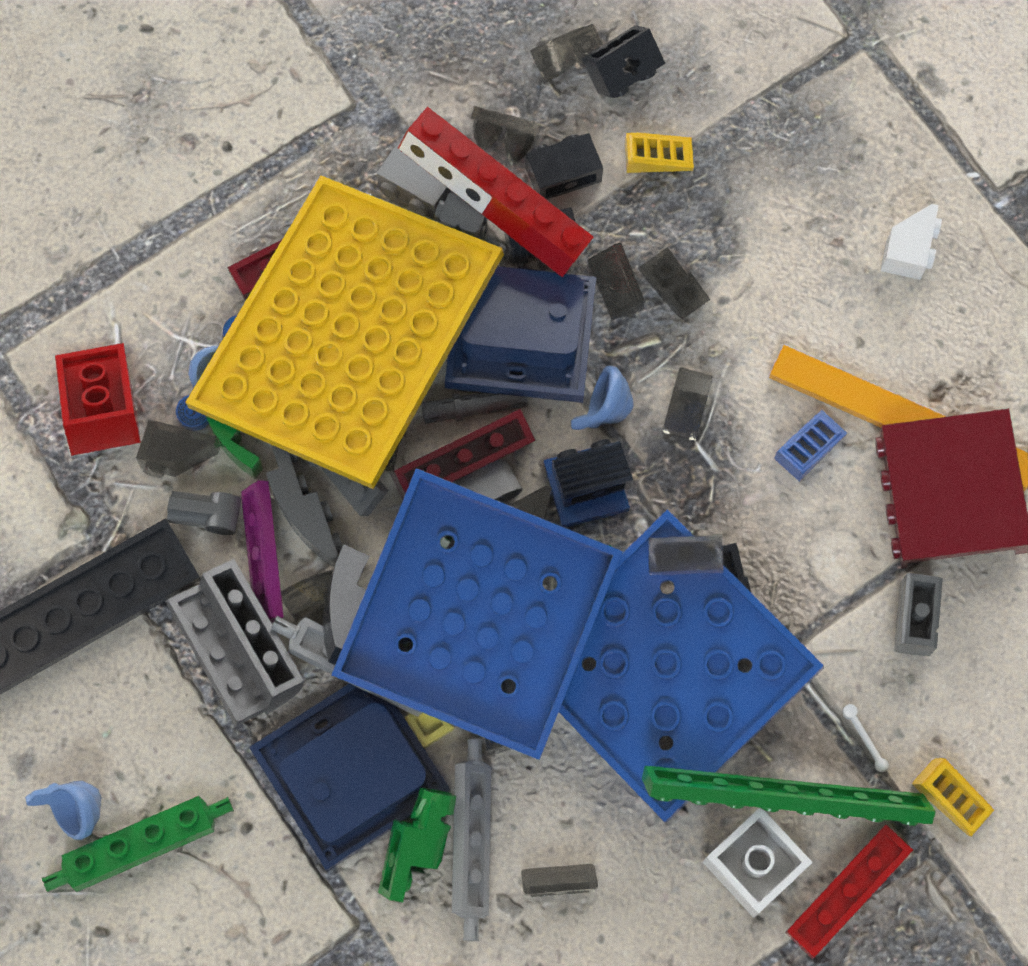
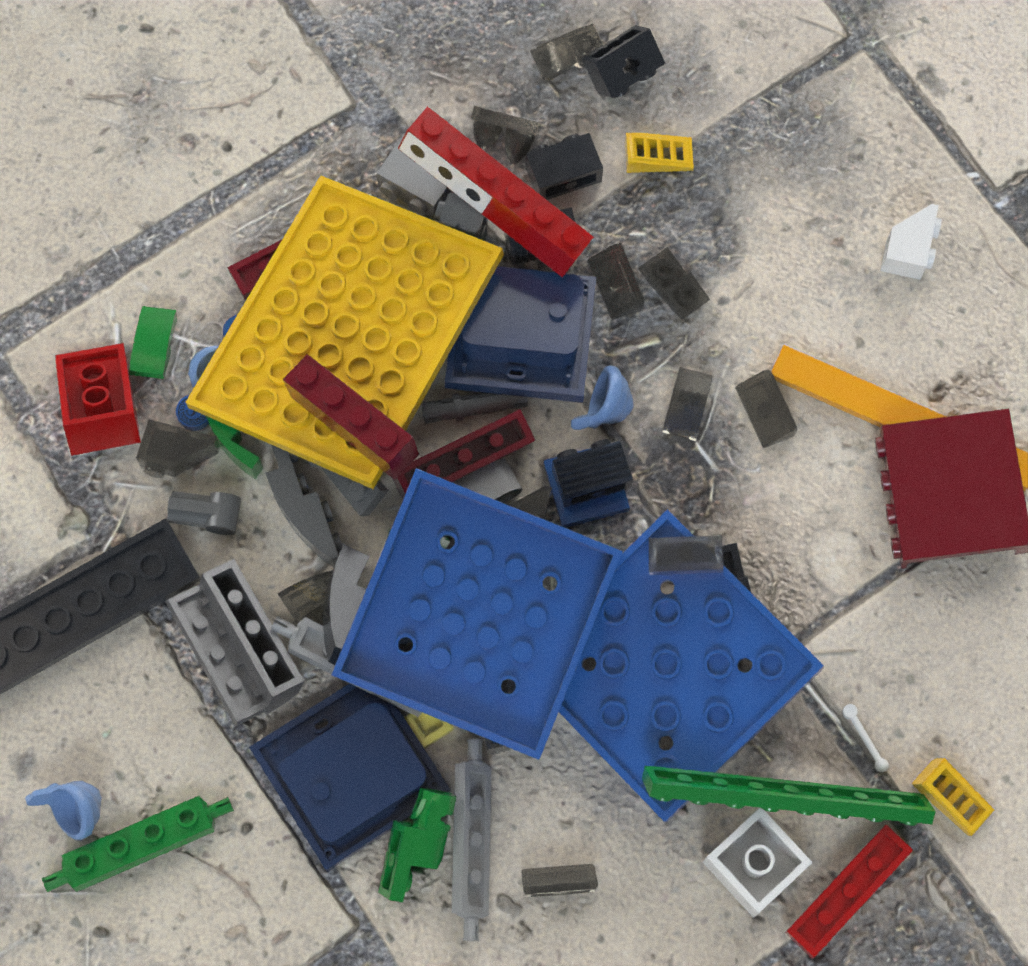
(152, 342): none -> green slope
(262, 548): magenta tile -> none
(351, 417): none -> dark red brick
(766, 408): none -> clear smoke slope
(796, 466): slope -> none
(918, 614): dark grey brick -> none

